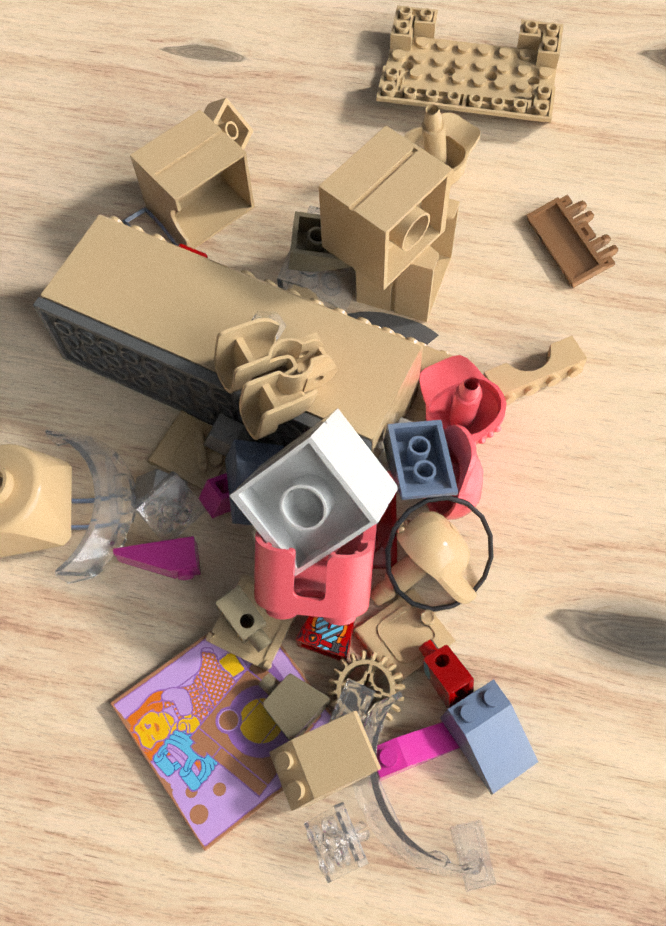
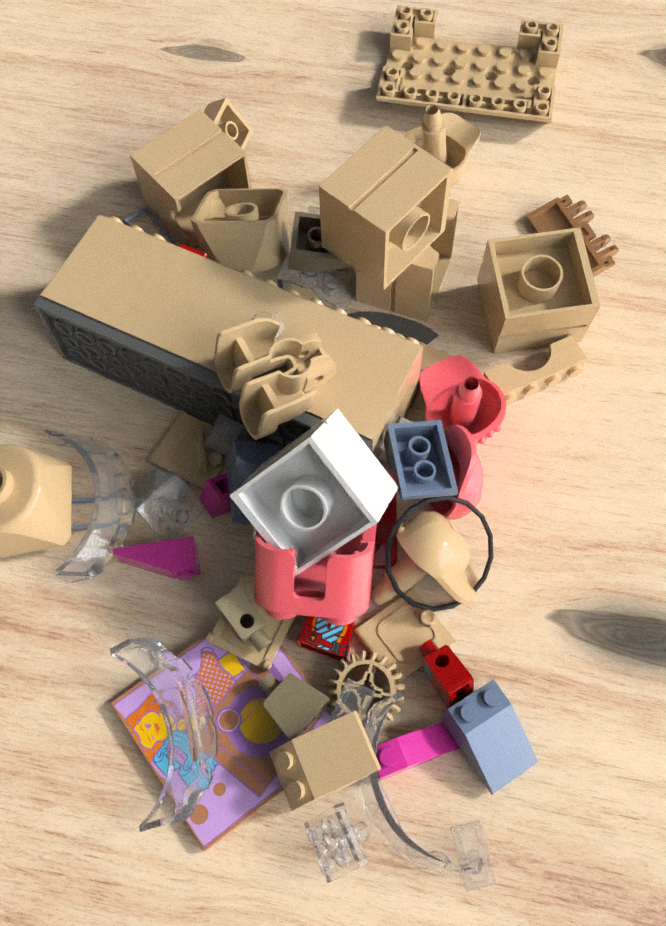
(188, 726): none -> clear windscreen
(244, 227): none -> tan piece
(537, 289): none -> tan piece

